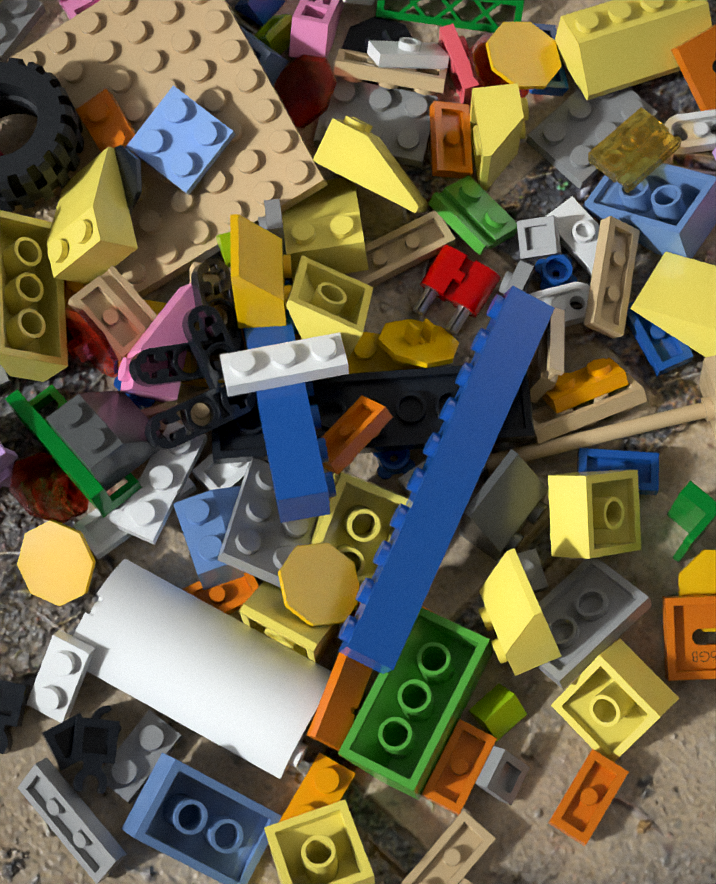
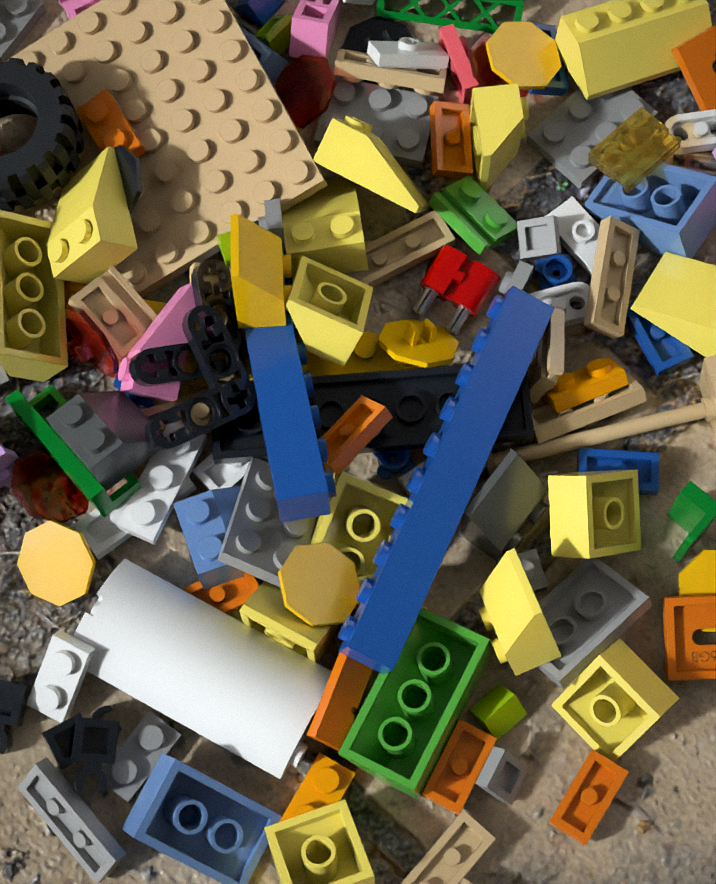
(181, 140): light blue plate -> none
(284, 364): white plate -> none

